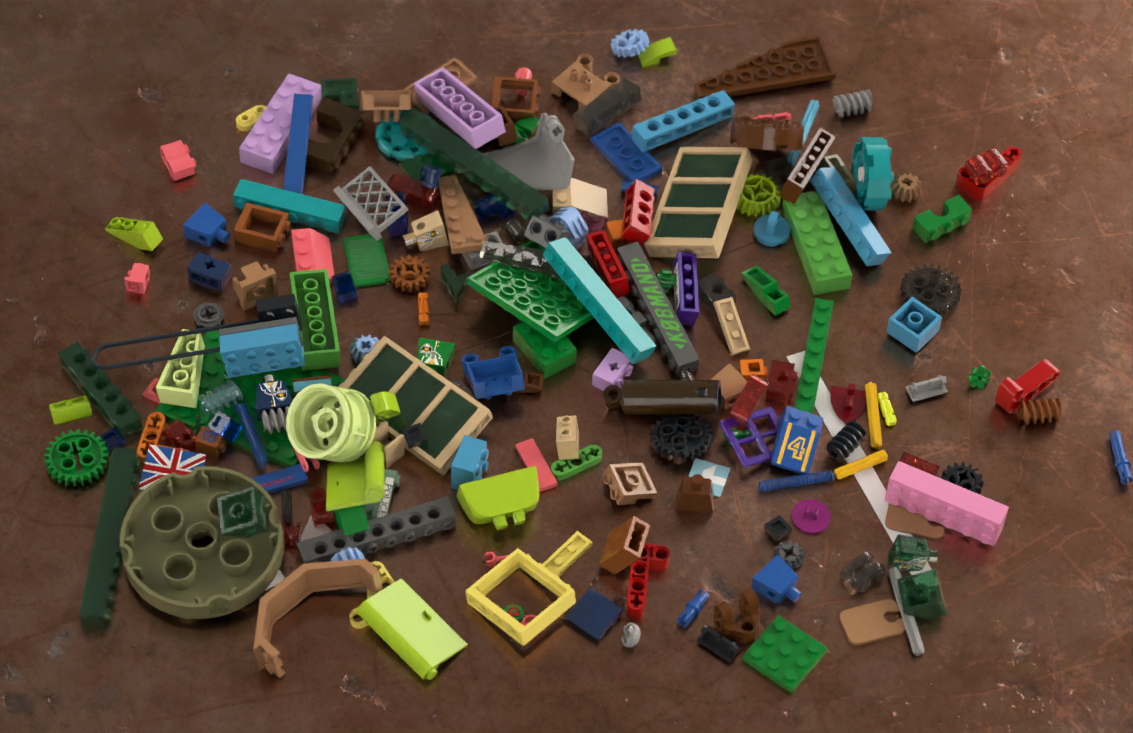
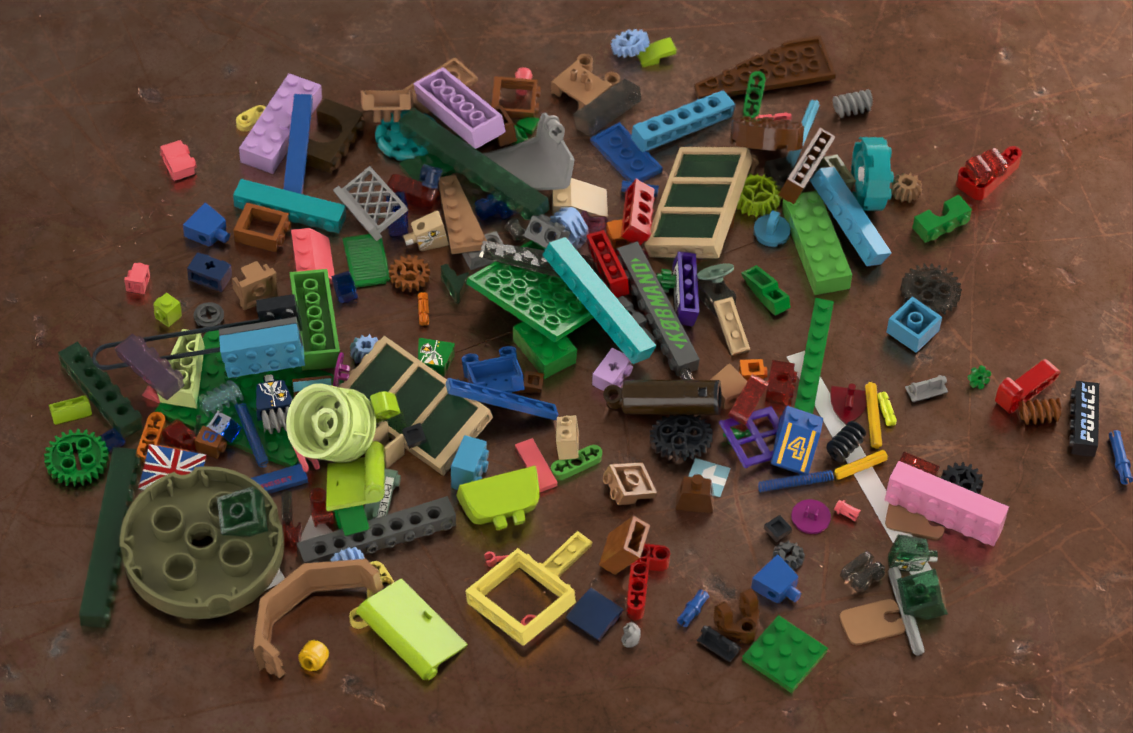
(138, 233): lime slope -> none
(149, 366): none -> clear purple brick
(167, 309): none -> lime brick
(313, 655): none -> yellow head
(338, 375): none -> magenta piece
(343, 88): clear green plate -> none
(501, 398): none -> blue tile
(515, 611): green tile -> none
(715, 272): none -> sand green dish
(751, 89): none -> green beam
(847, 510): none -> coral pin
(1085, 418): none -> black brick

